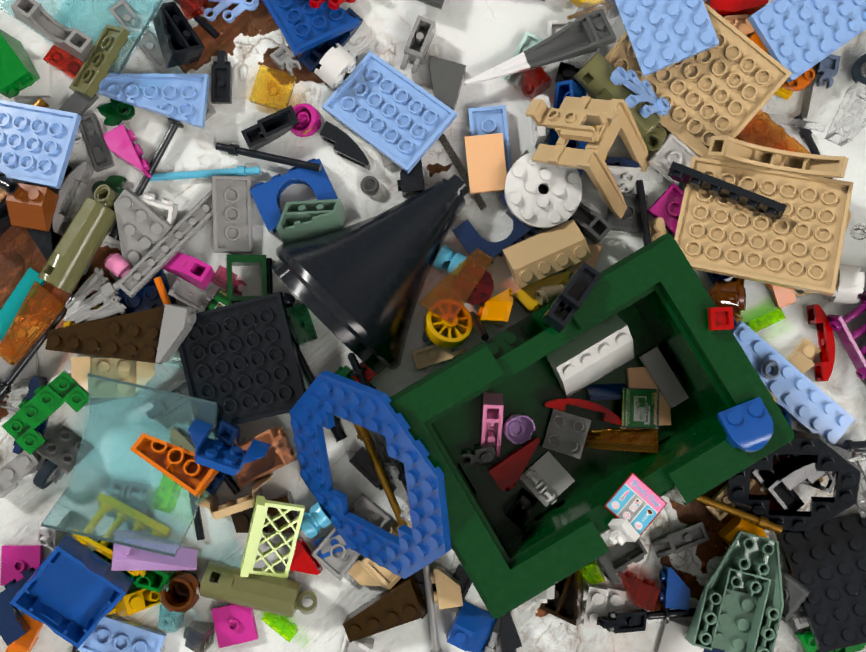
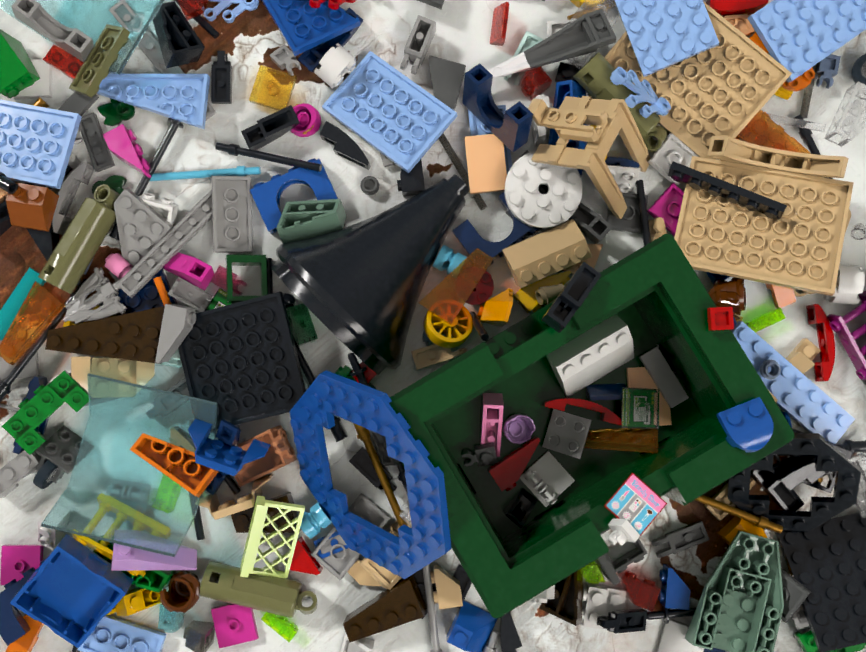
(499, 24): none -> clear red slope
(510, 127): none -> dark blue arch

